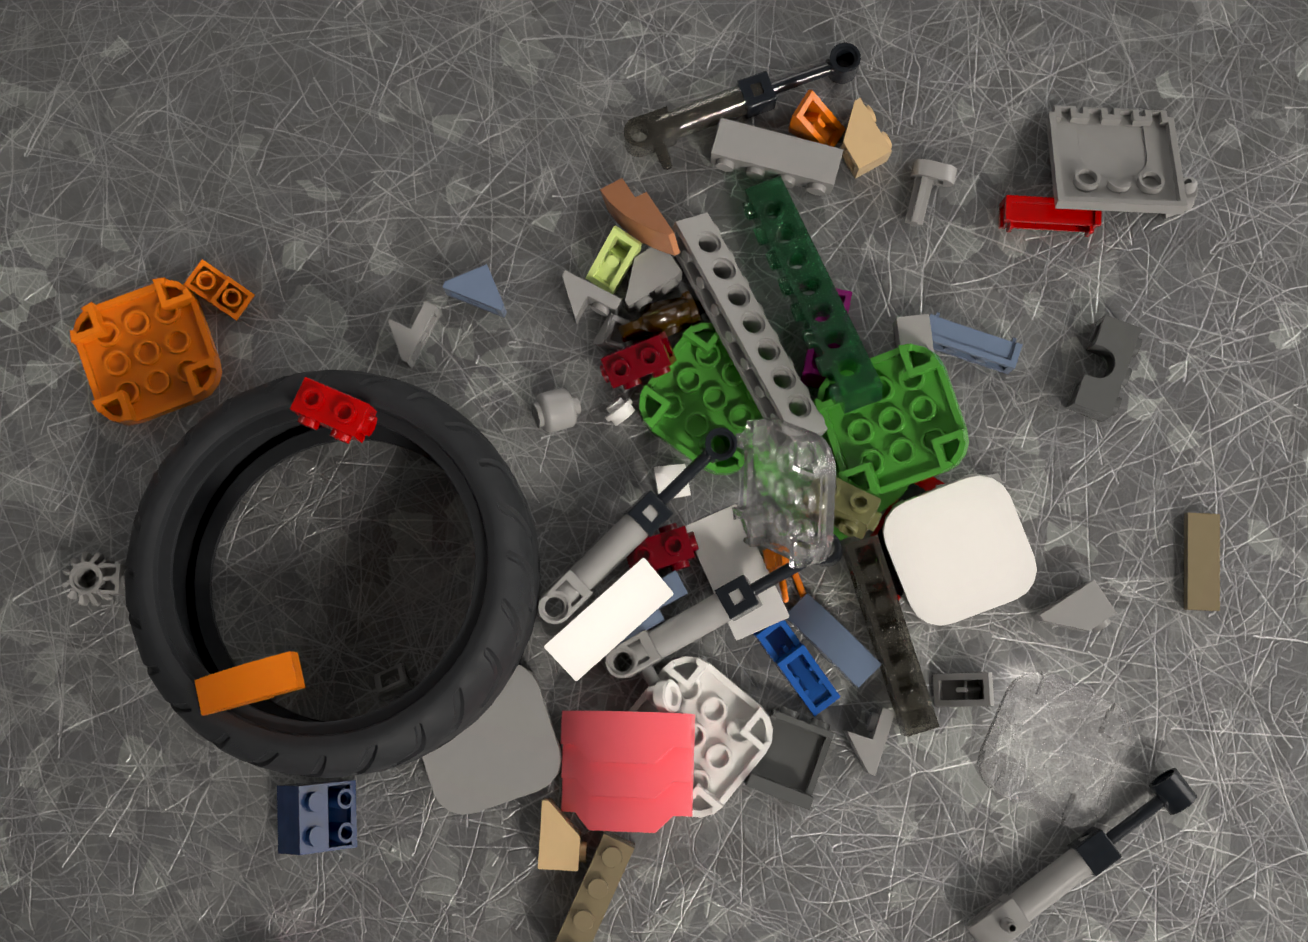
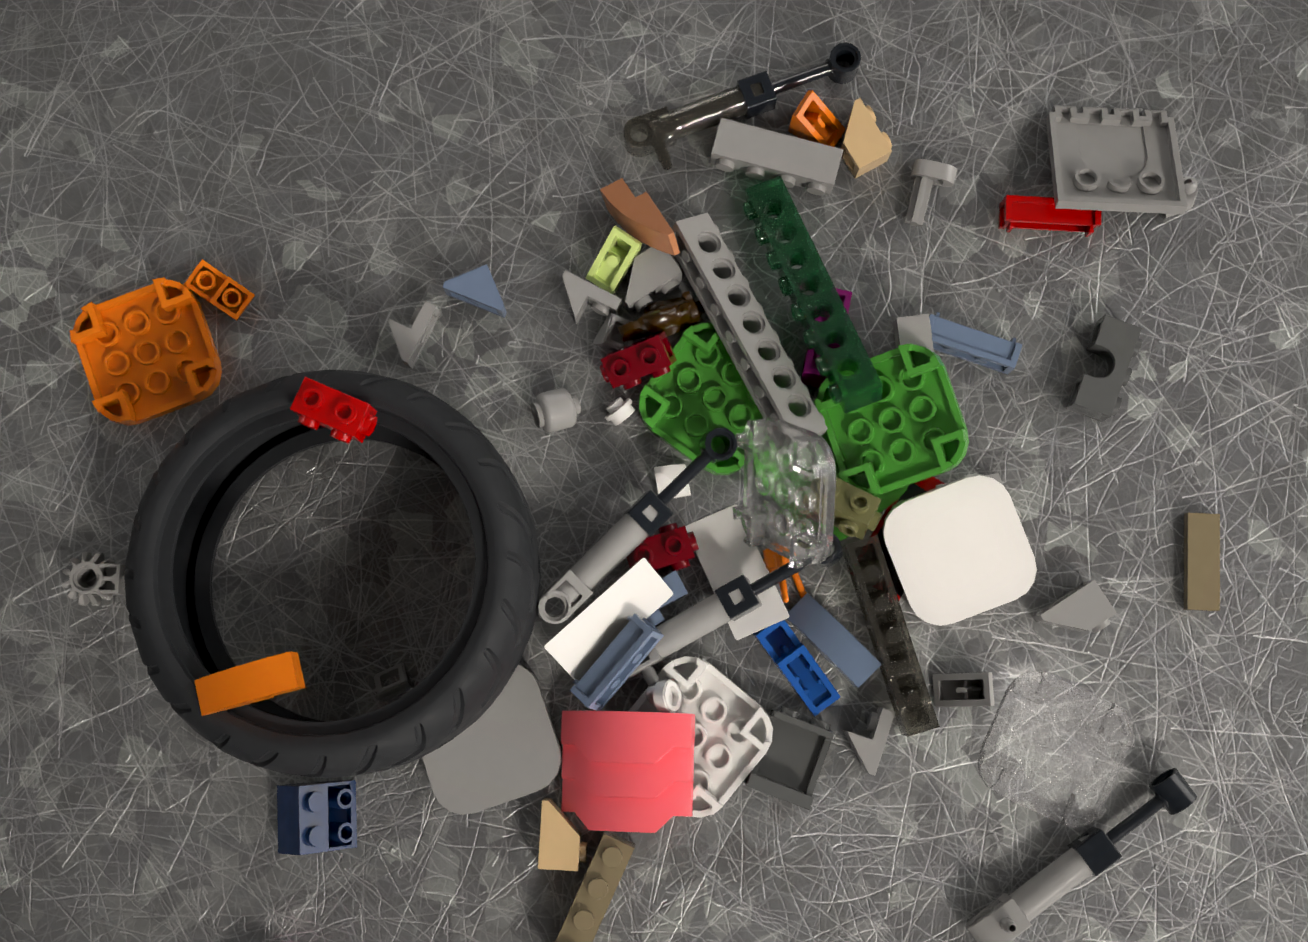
(617, 663): none -> sand blue container

